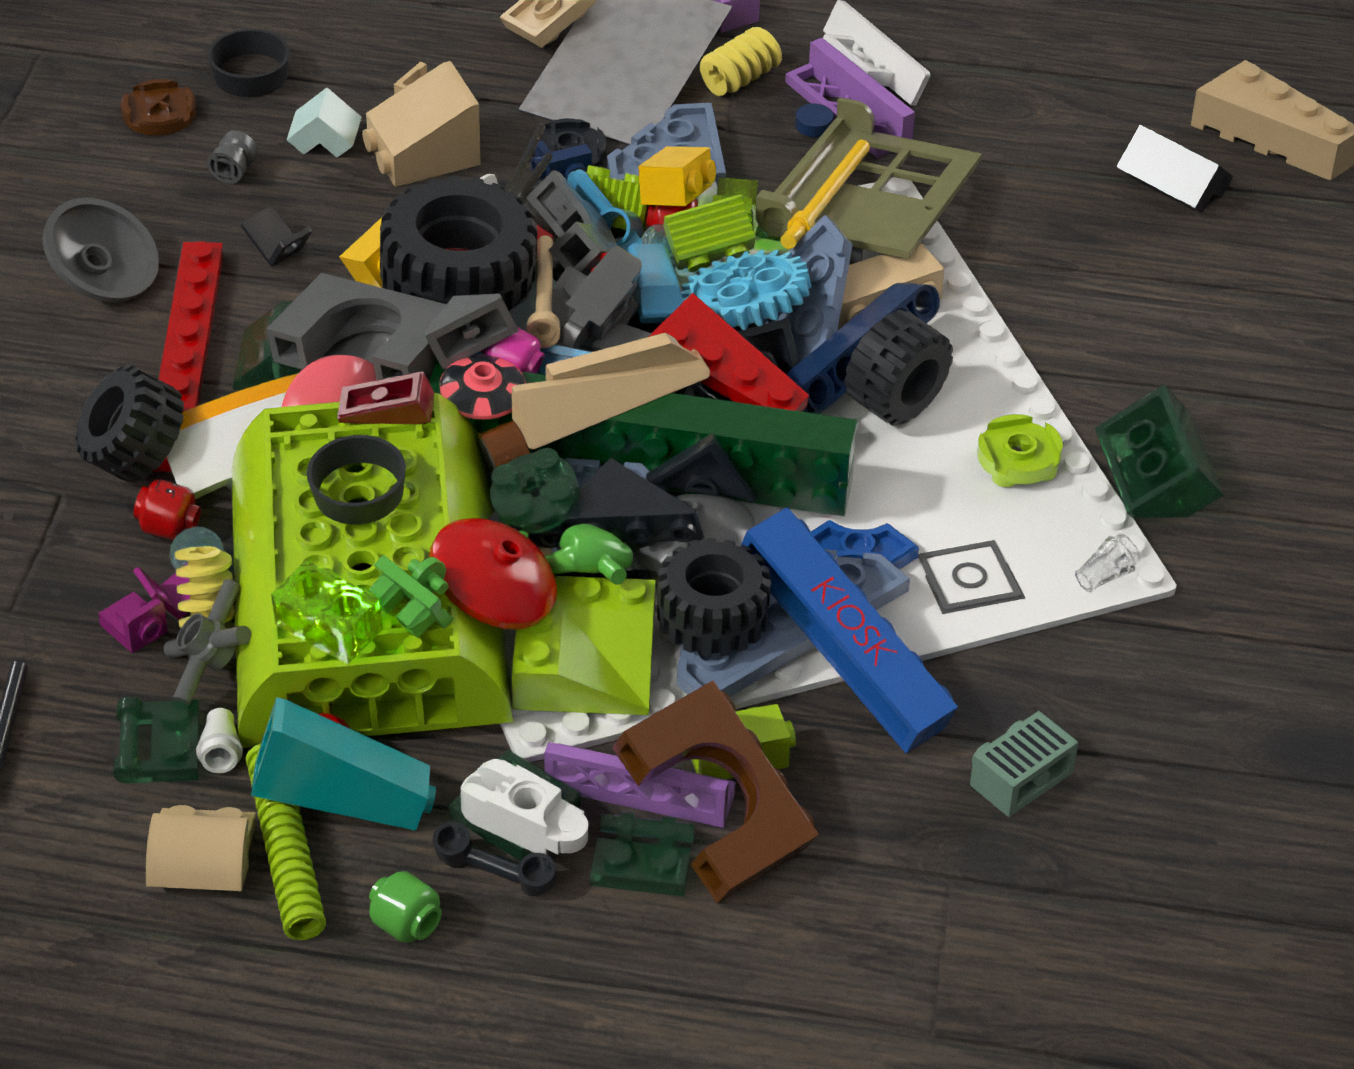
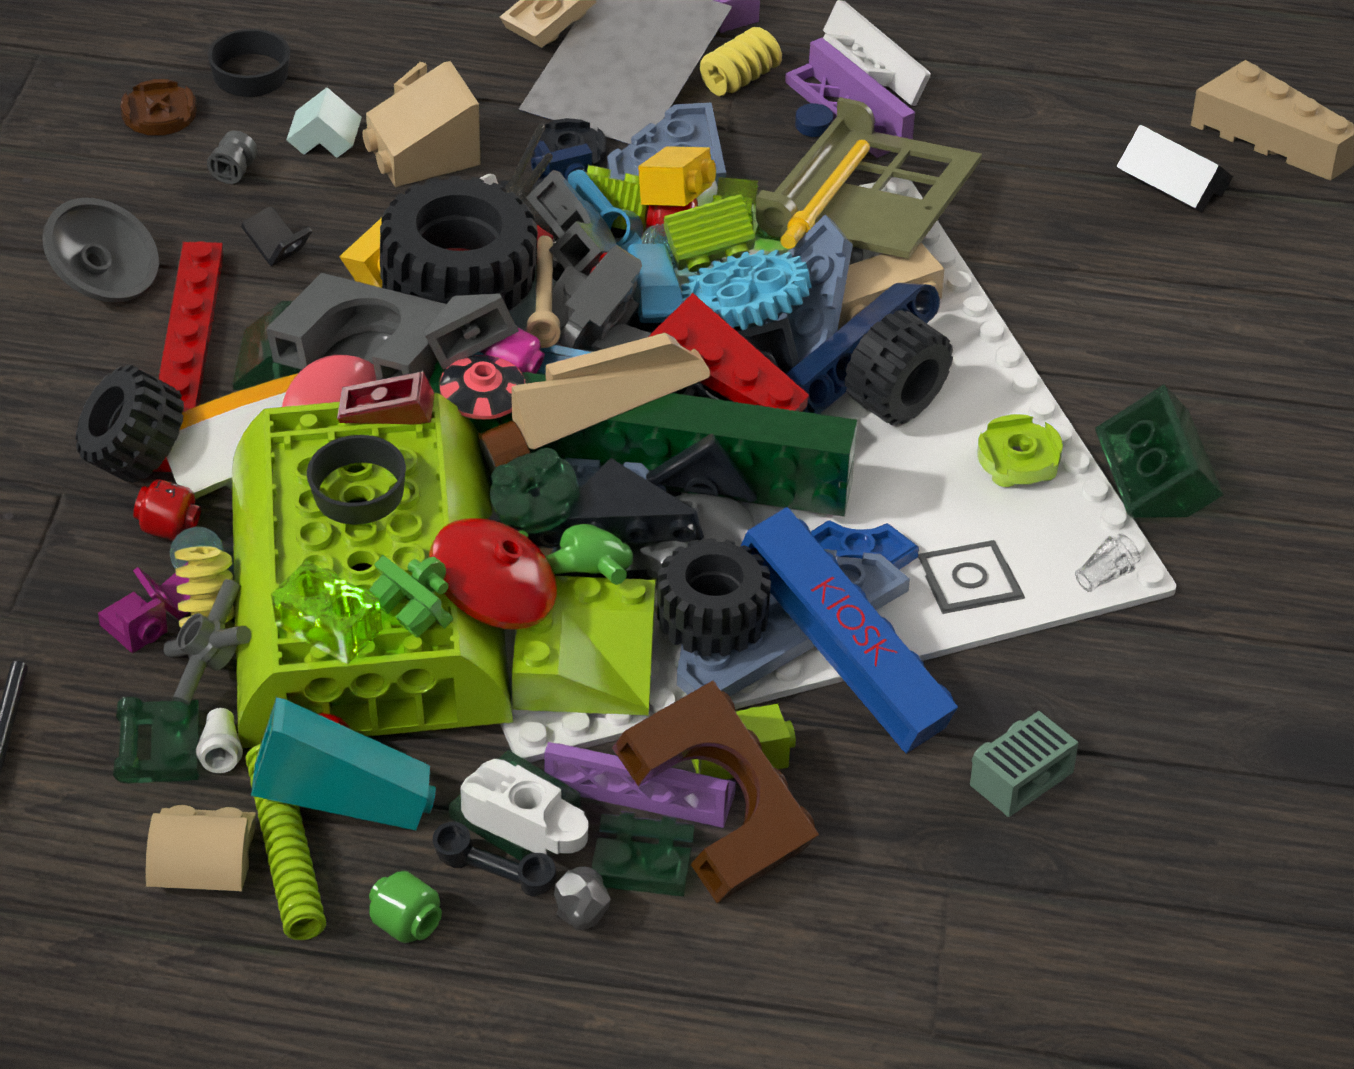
(581, 898): none -> flat silver rock

